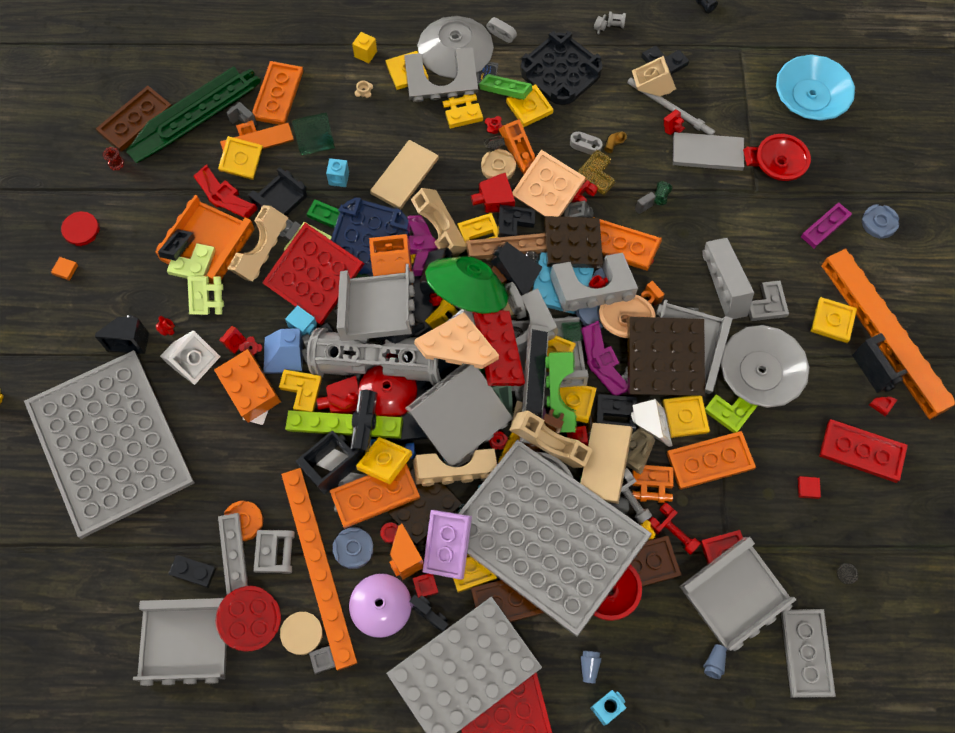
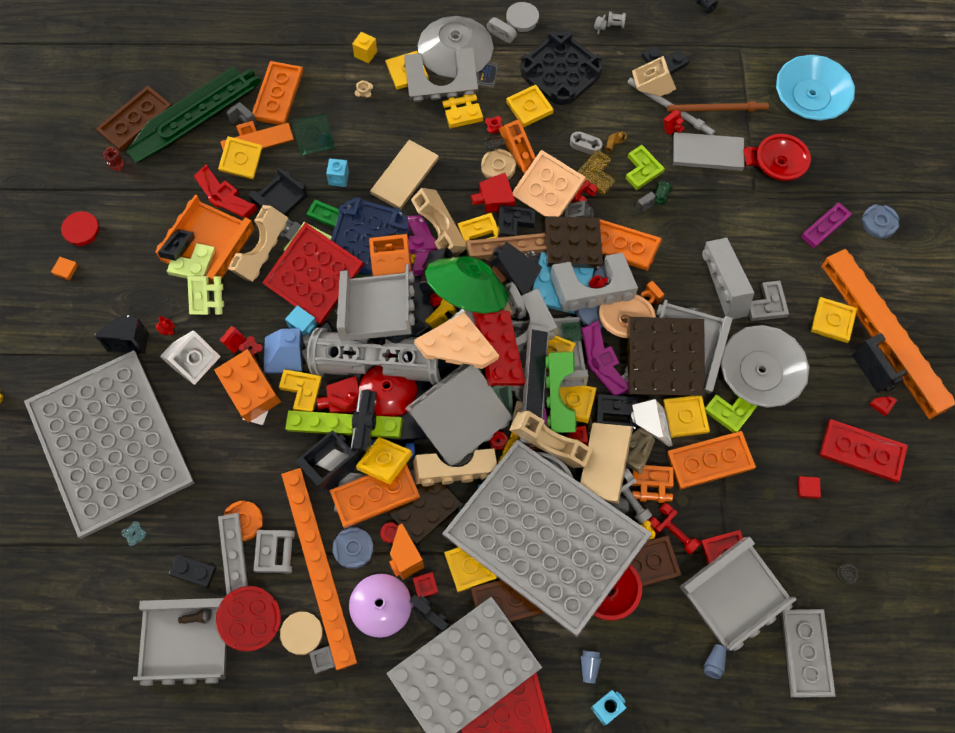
(133, 539): none -> clear light blue plate
(202, 616): none -> dark brown piece
(447, 544): lavender tile -> none
(505, 86): bright green plate -> none
(522, 16): none -> light grey tile
(553, 423): reddish brown tile -> none
(647, 167): none -> lime plate
(750, 106): none -> dark orange bar

